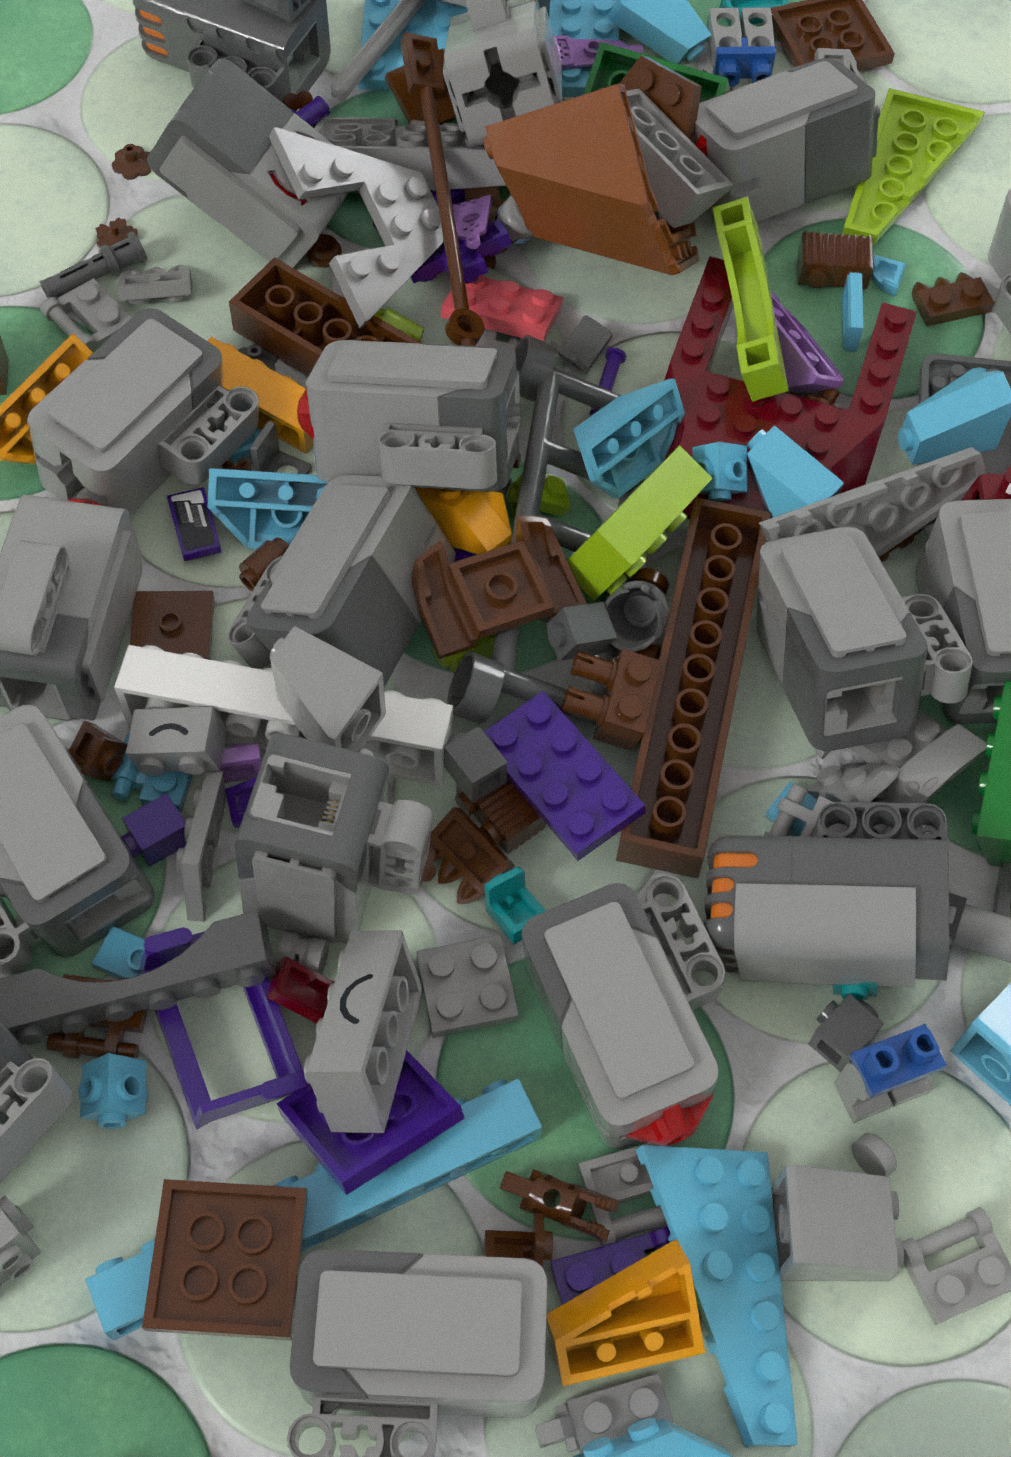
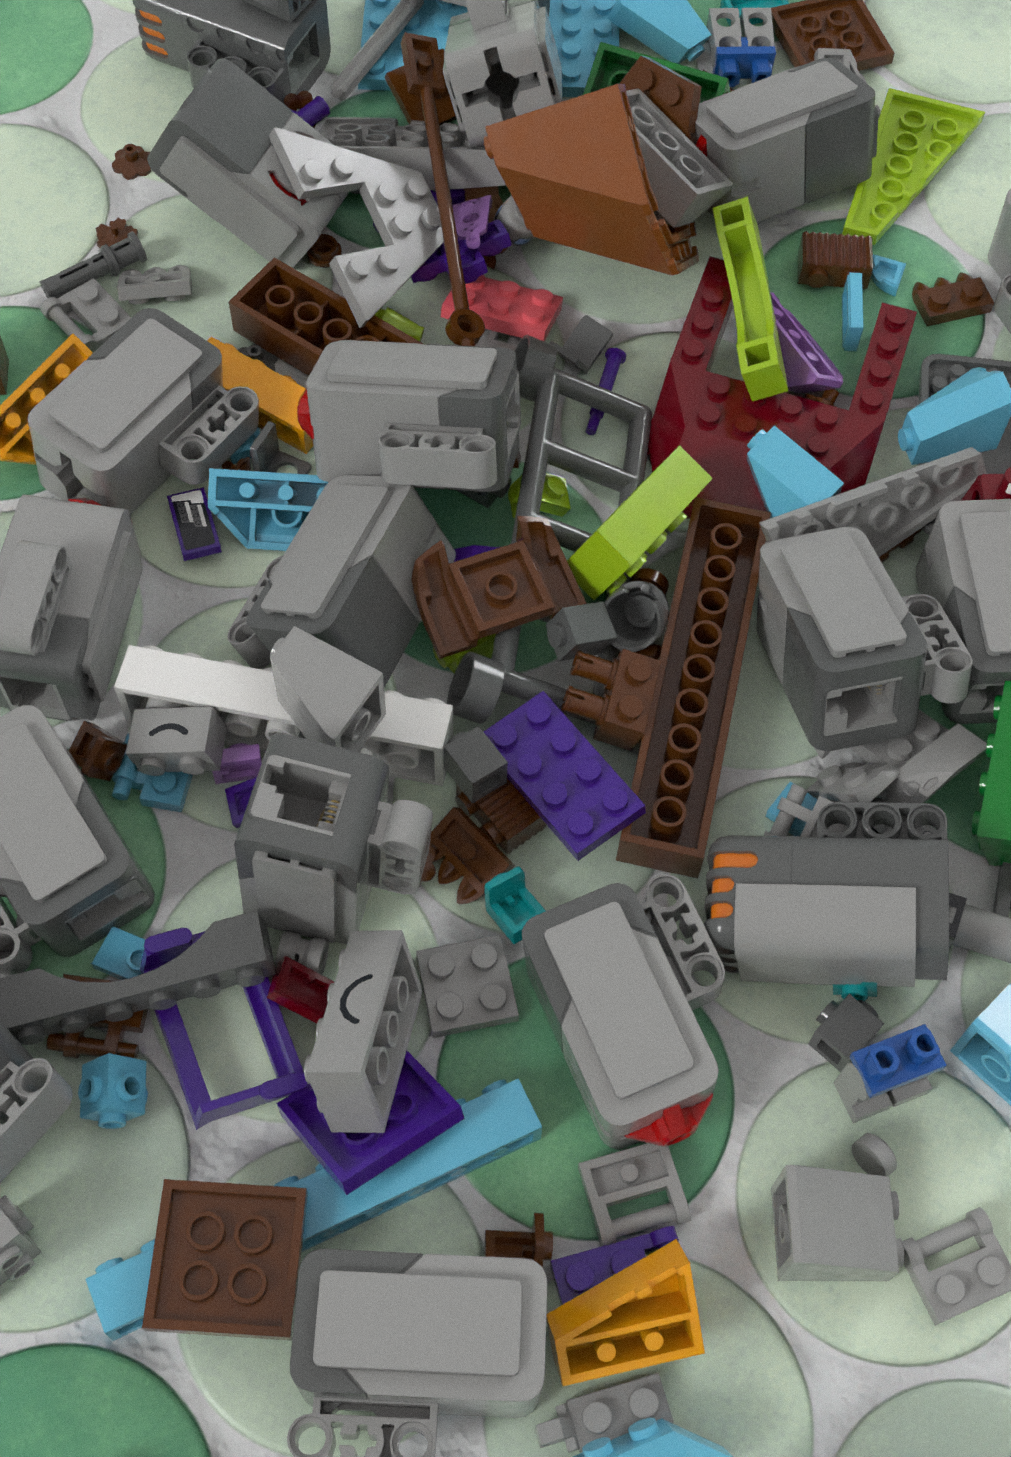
(155, 830): dark purple brick -> none
(174, 621): reddish brown plate -> none
(201, 836): light grey wing -> none
(256, 563): reddish brown brick -> none
(469, 518): light orange wedge -> none
(540, 1195): reddish brown hinge -> none
(577, 52): medium lavender piece -> none
(630, 436): medium azure wedge -> none
(725, 1223): medium azure wing -> none
(726, 466): medium azure brick -> none

